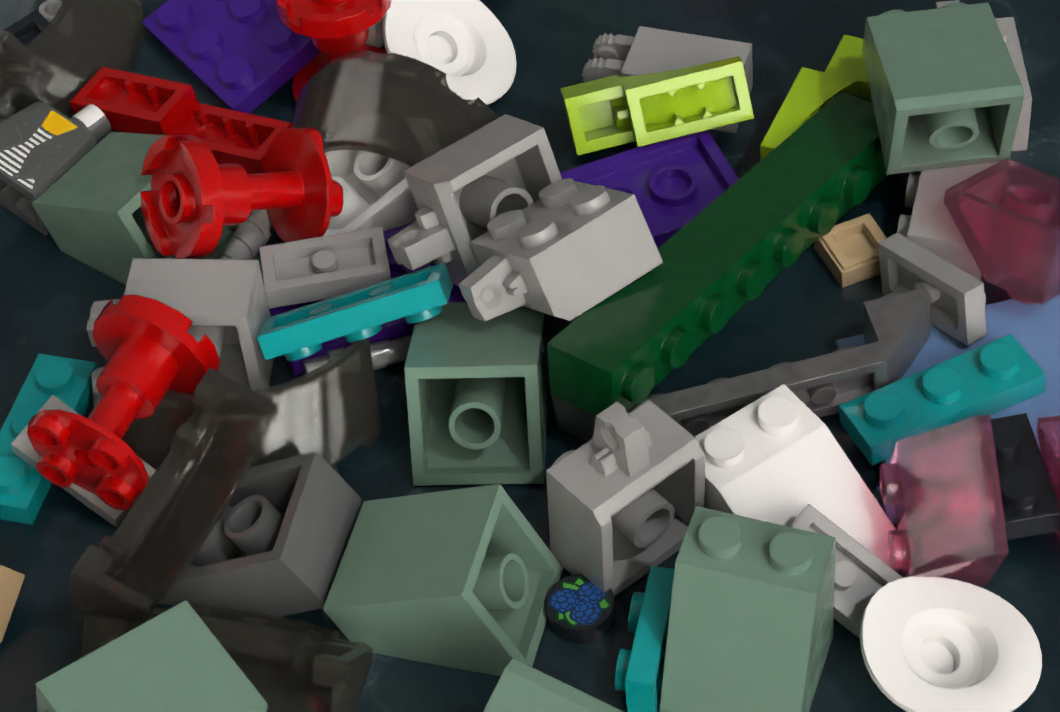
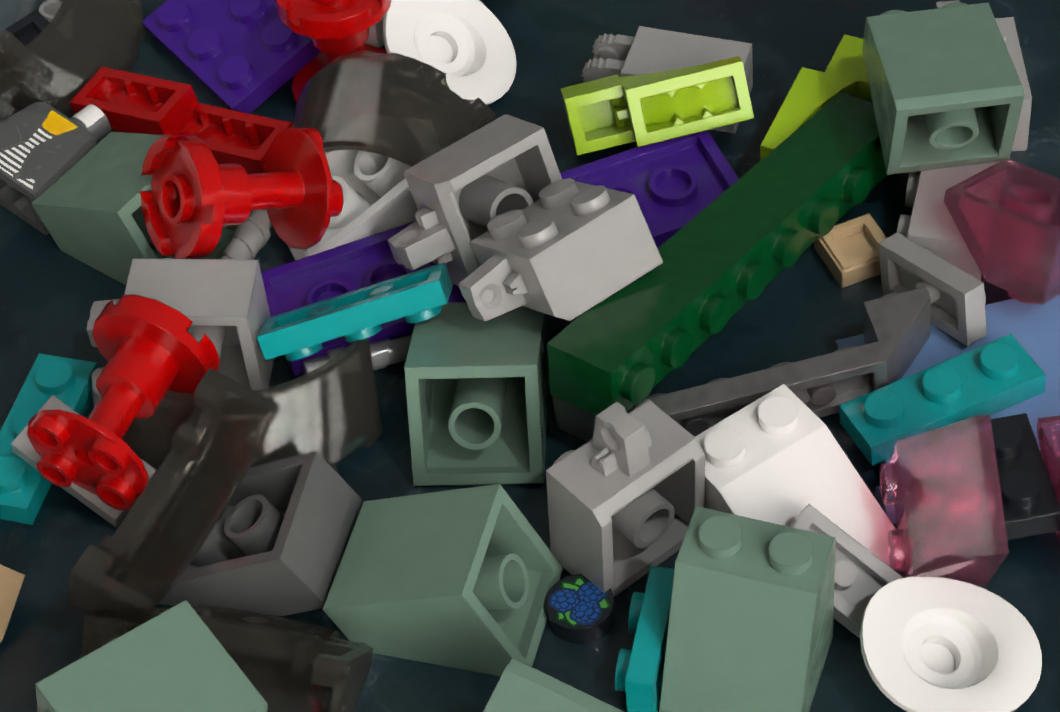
(323, 266): light grey plate -> none

